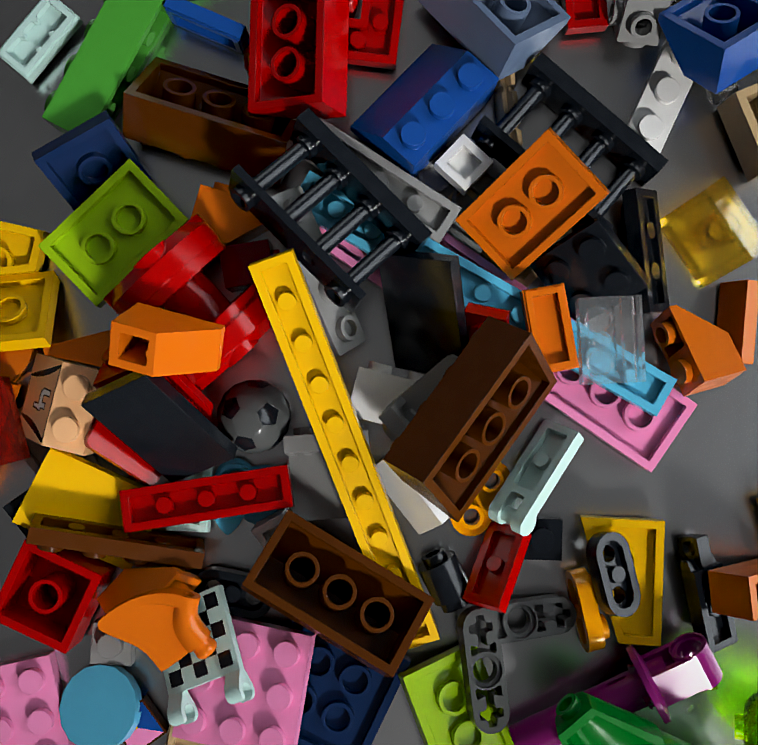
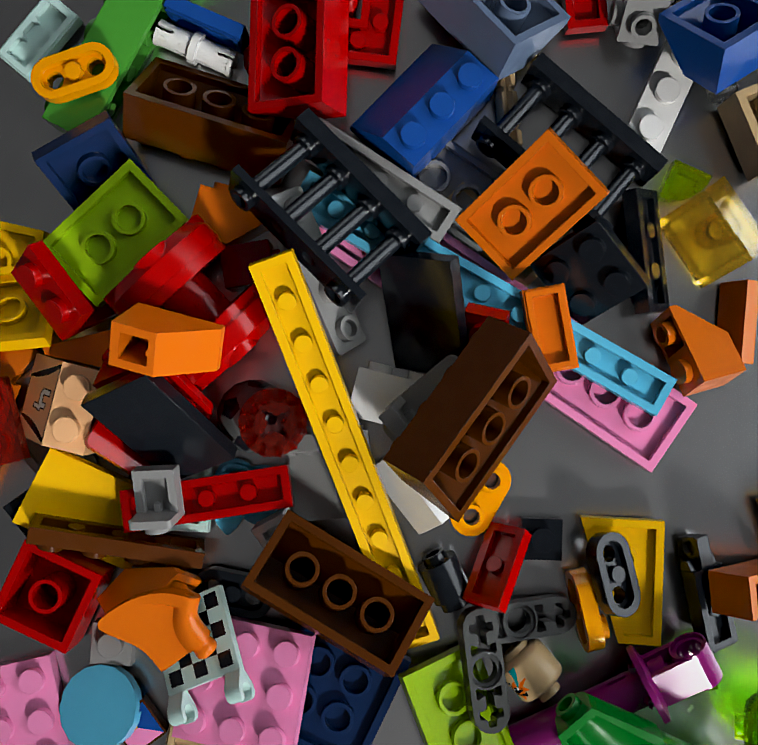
(56, 293): none -> red bracket
(76, 68): none -> light orange plate
(157, 498): none -> light grey bracket
(195, 48): none -> white pin
(253, 422): none -> clear red gear
(463, 164): white plate -> none
(531, 670): none -> tan head
(535, 476): light aqua plate -> none
(610, 339): clear plate -> none
(682, 182): none -> clear neon green tile

